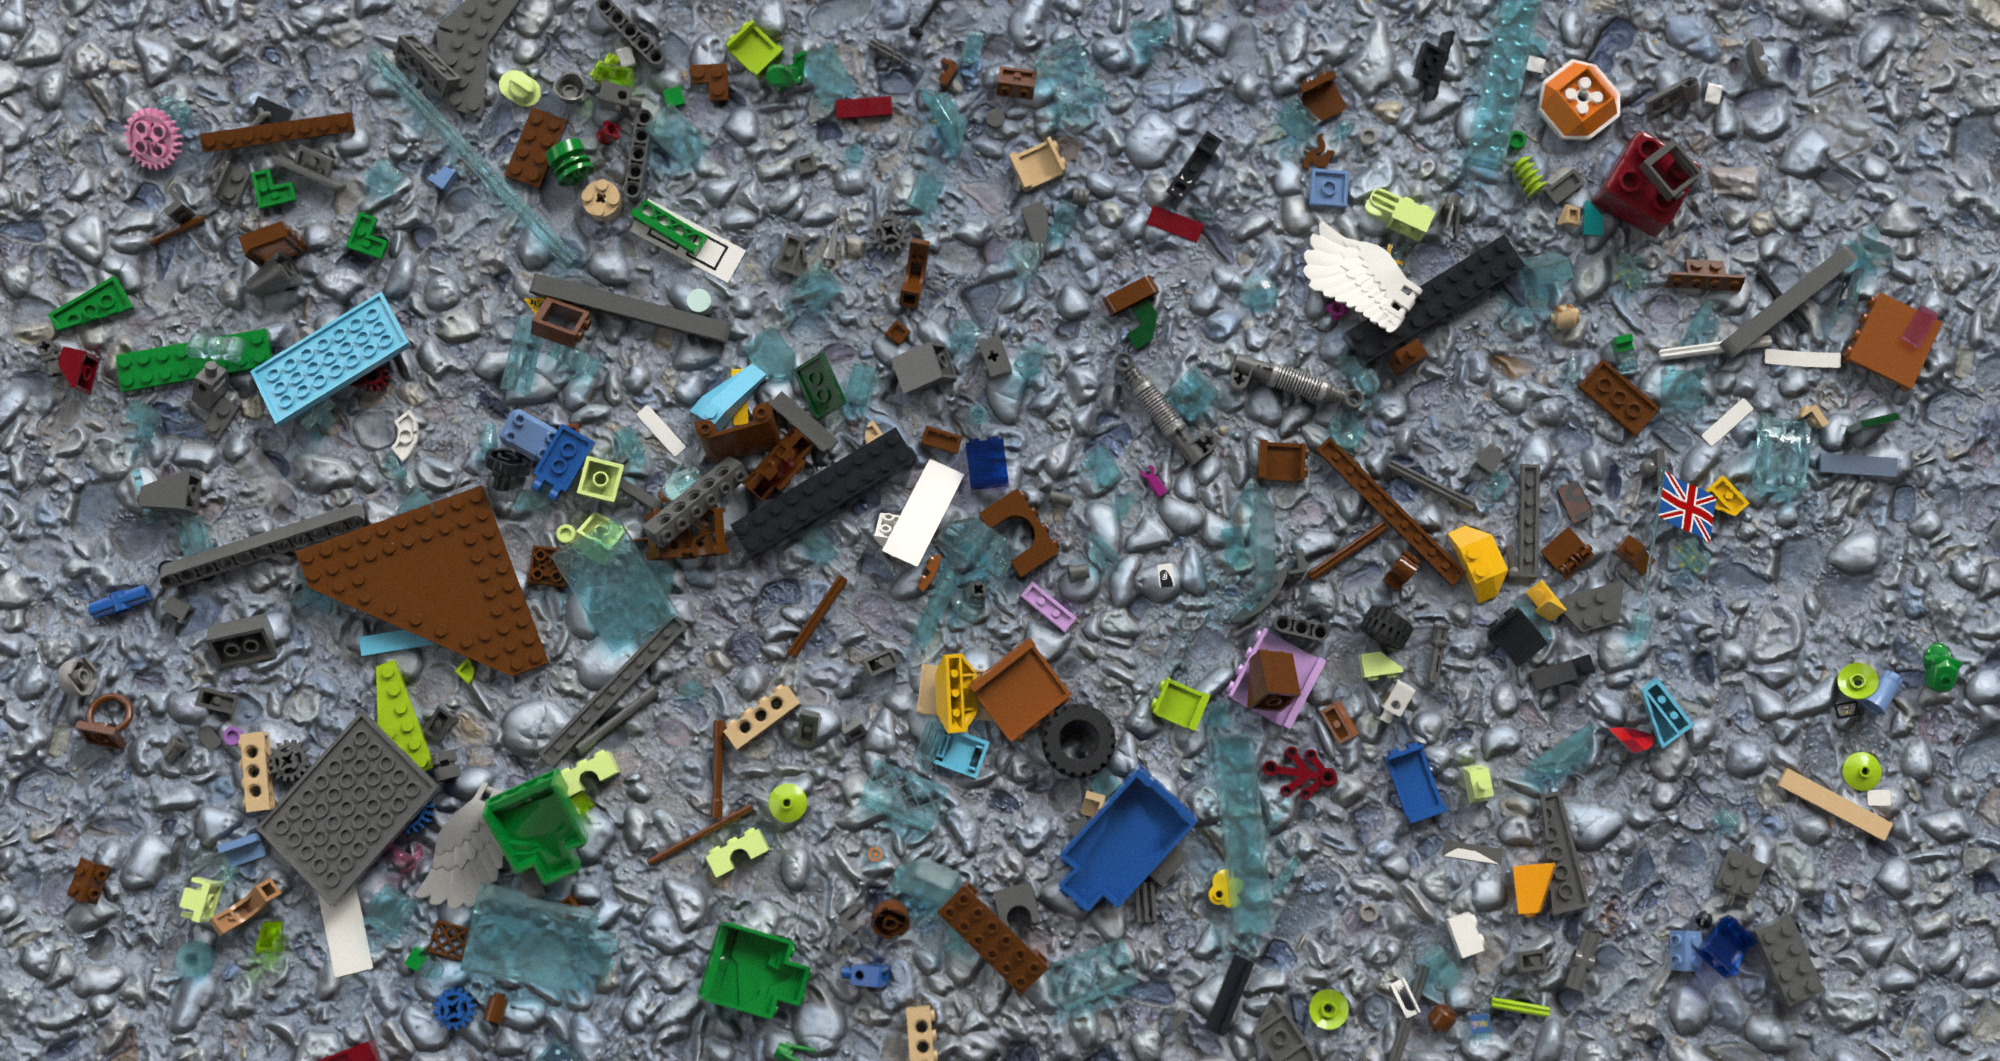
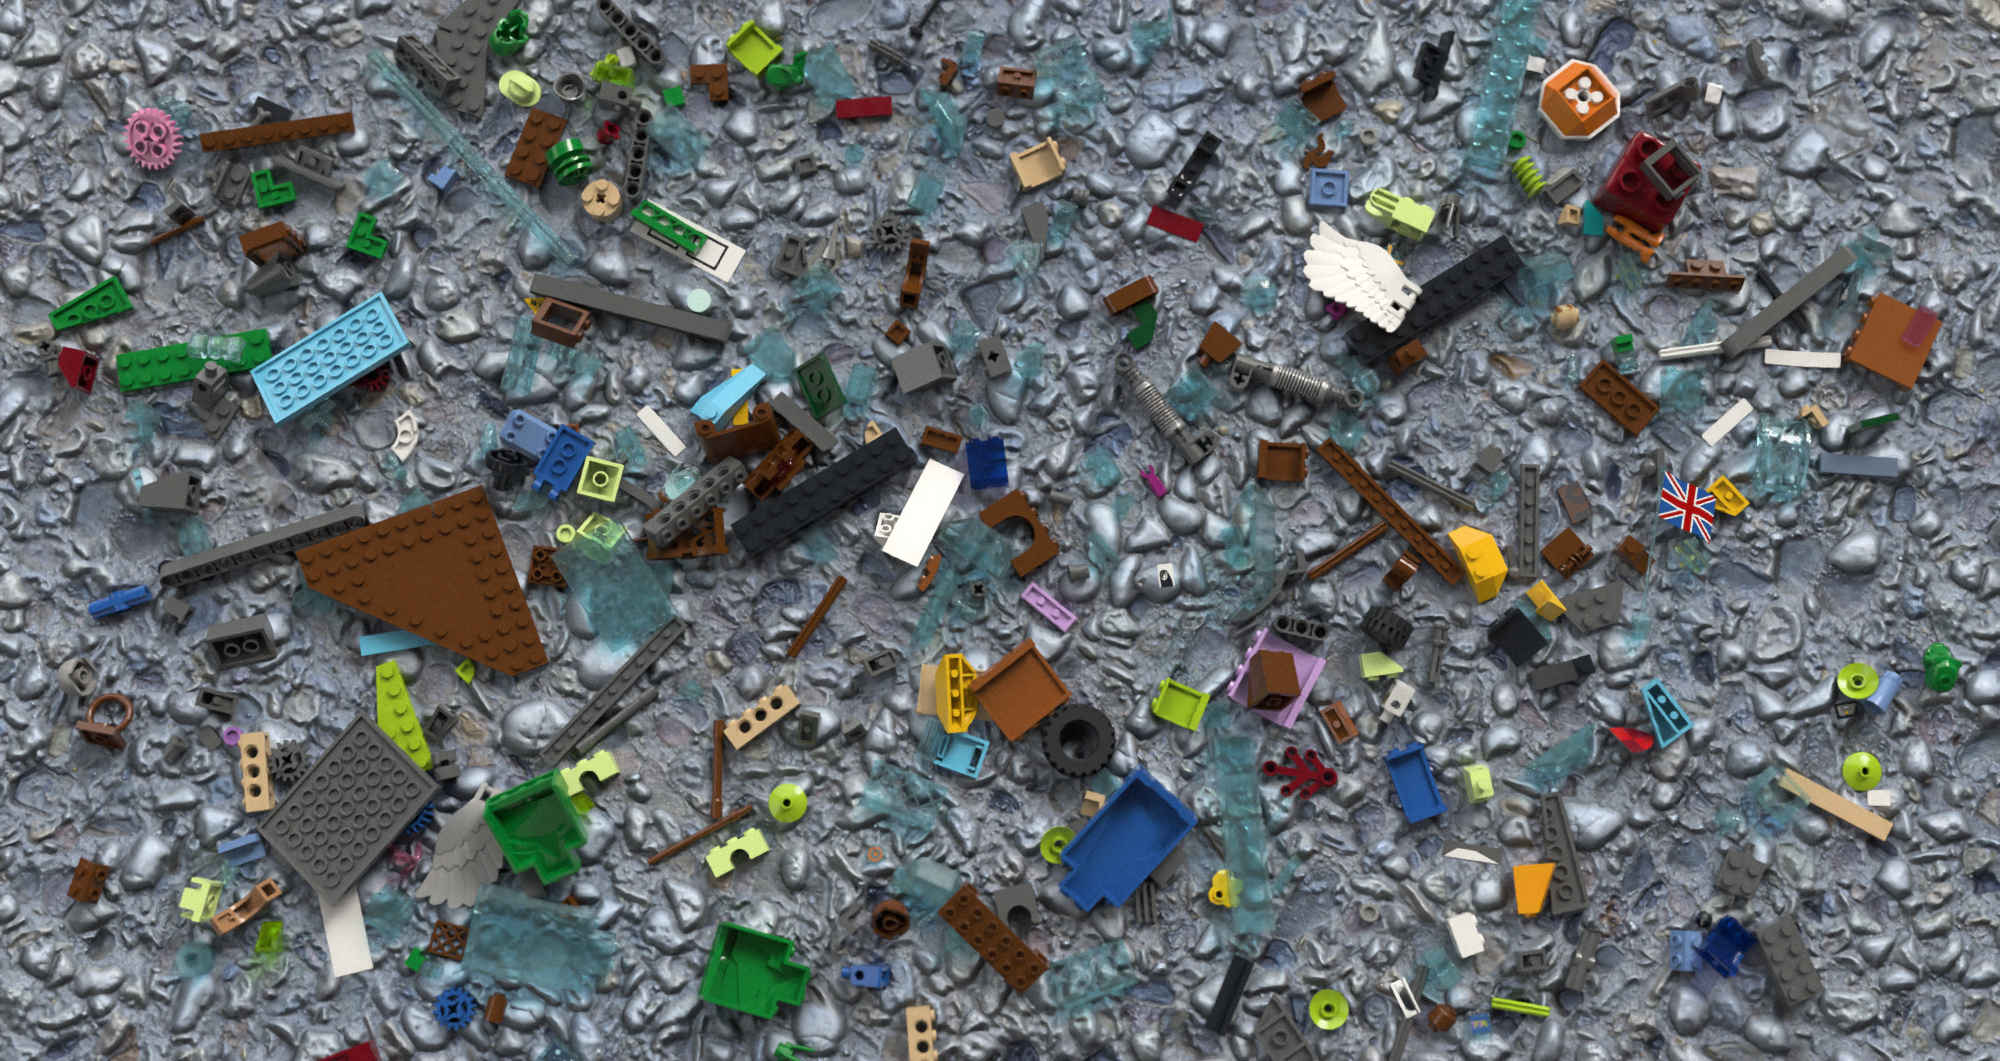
(510, 33): none -> green head
(1047, 844): none -> lime dish
(1217, 346): none -> reddish brown torso
(1627, 240): none -> orange piece
(1763, 778): none -> clear light blue window

